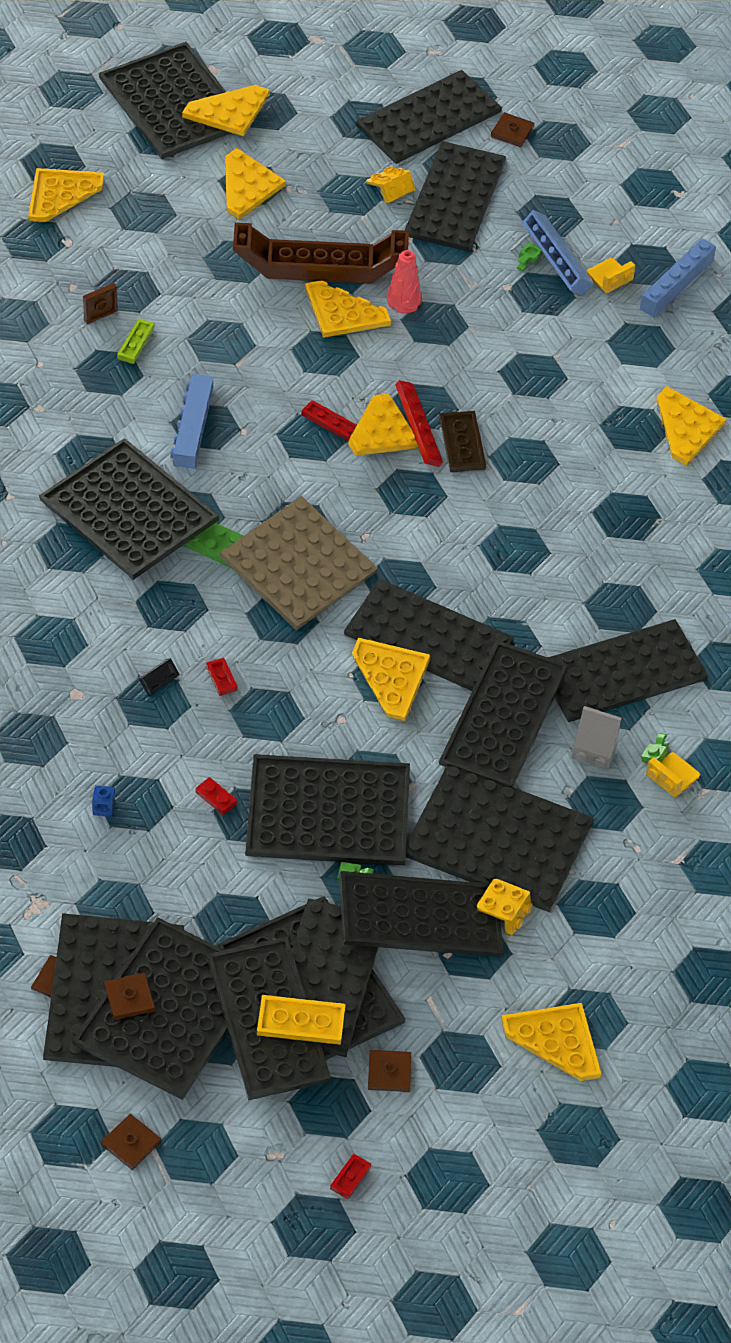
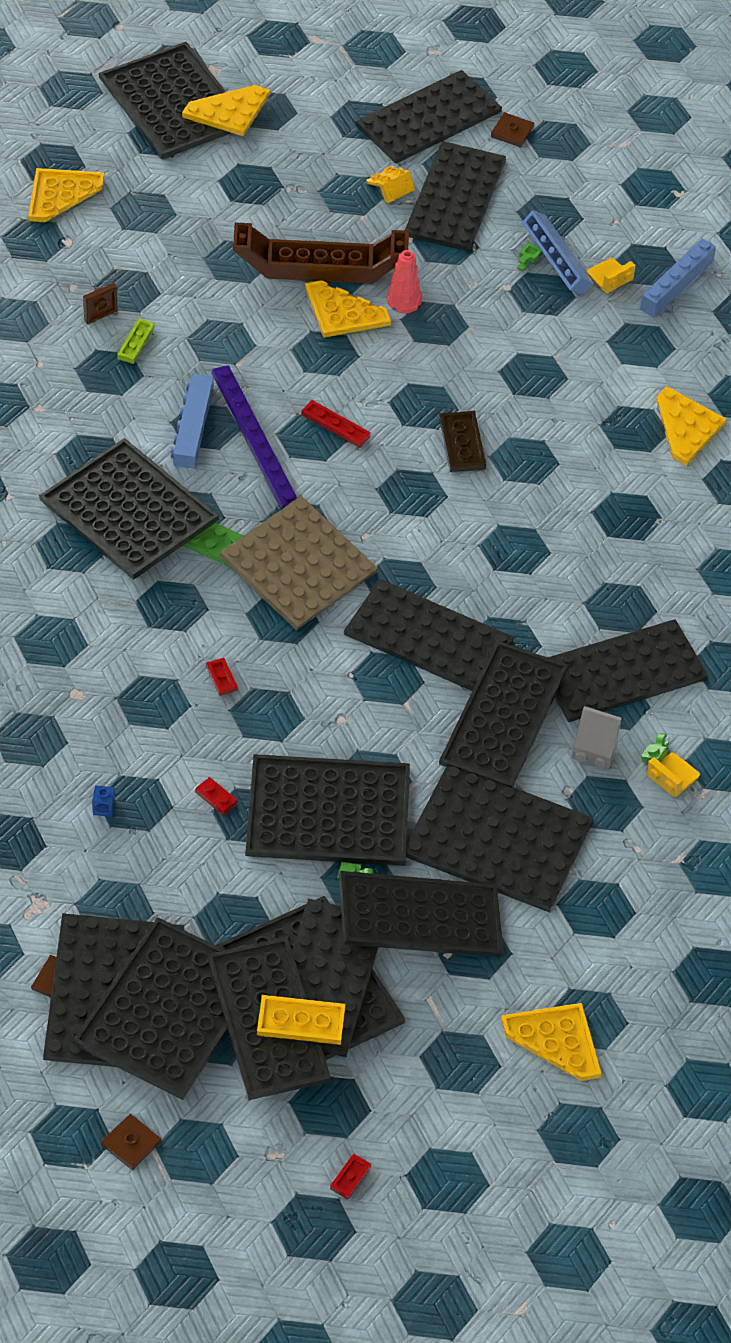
(129, 996): reddish brown plate -> none
(159, 676): black plate -> none
(248, 183): yellow plate -> none
(254, 436): none -> dark purple plate
(382, 429): yellow plate -> none
(389, 1071): reddish brown plate -> none
(391, 674): yellow plate -> none
(419, 423): red plate -> none
(506, 903): yellow bracket -> none

